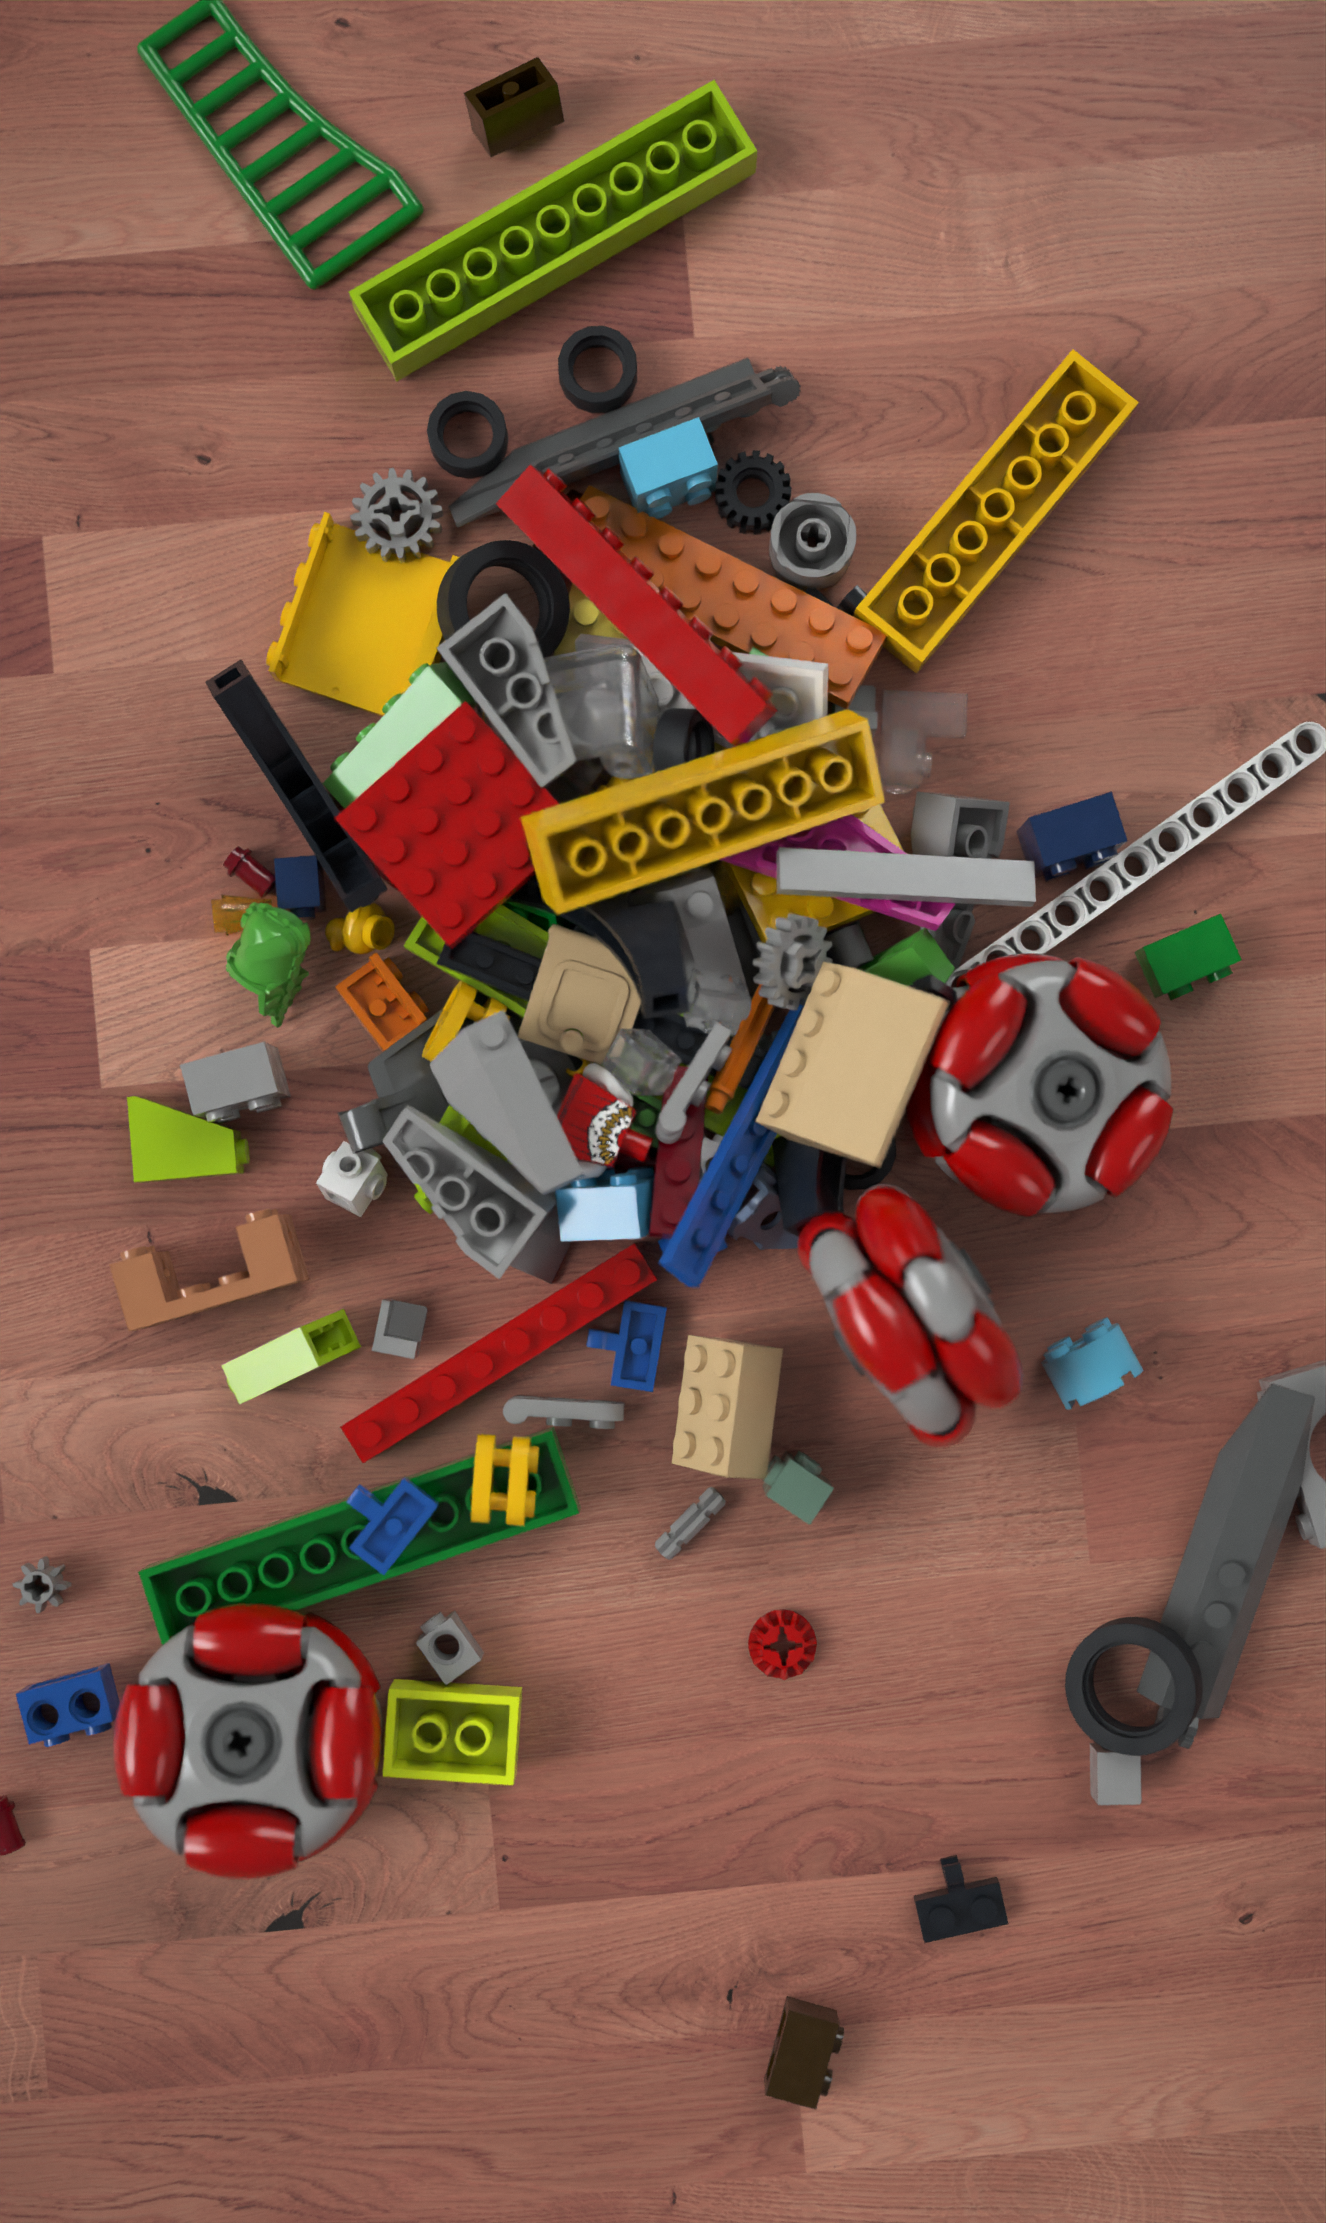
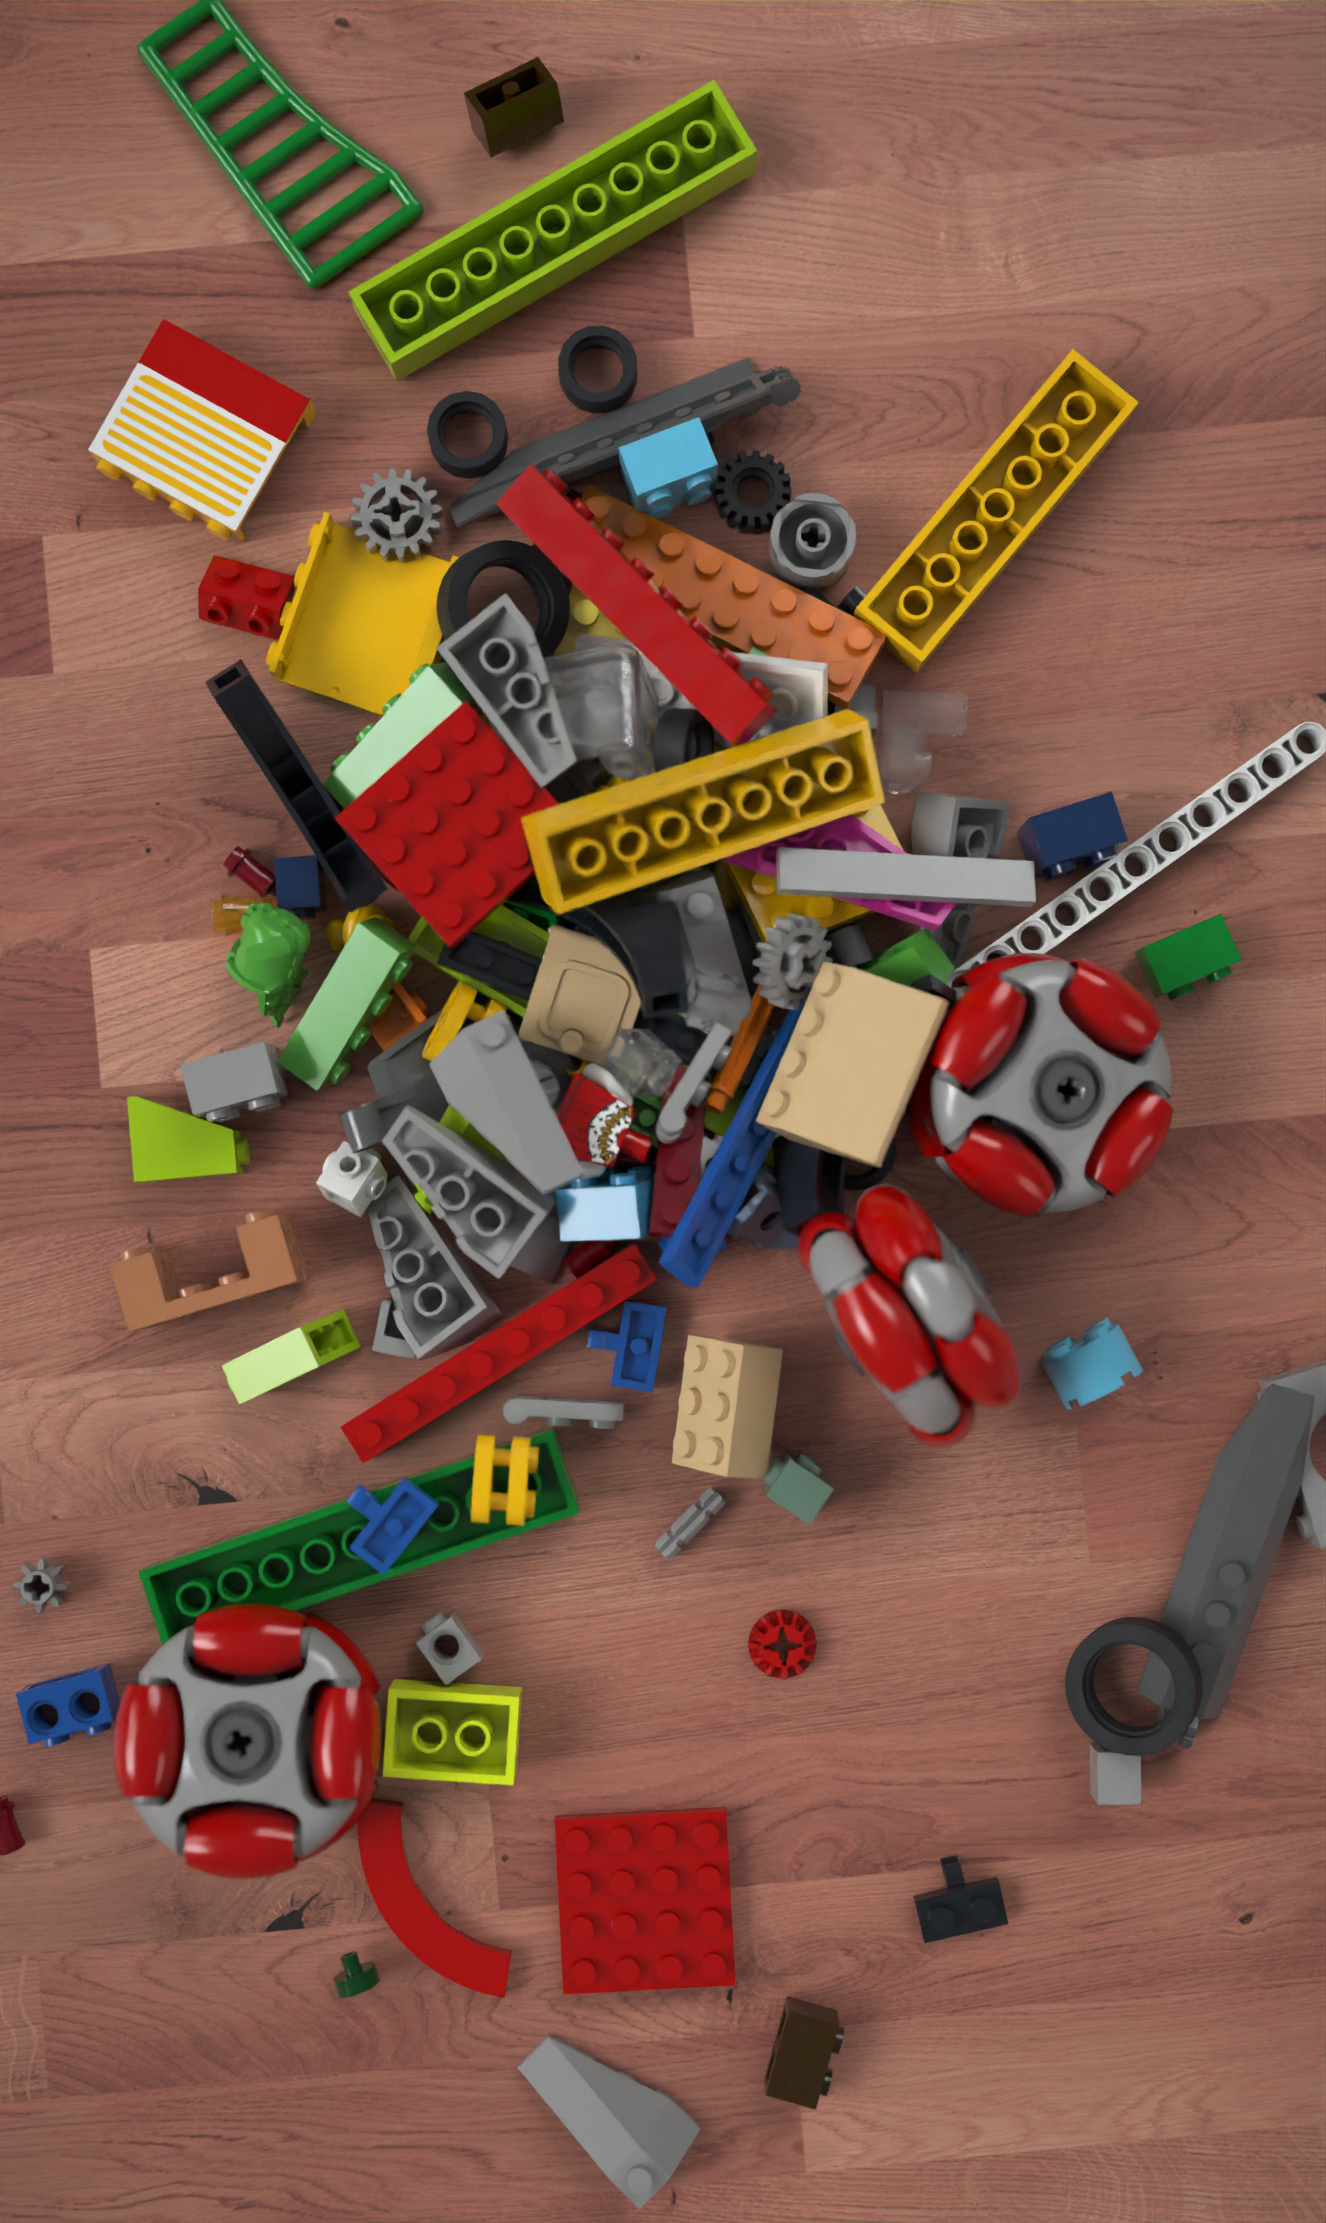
(198, 430): none -> panel
(244, 596): none -> red bracket
(347, 1004): none -> bright green brick
(356, 1976): none -> dark green tile
(413, 1916): none -> red tile
(431, 1285): none -> light grey wedge
(588, 1255): none -> dark red pin
(621, 2124): none -> light grey wedge
(644, 1900): none -> red plate

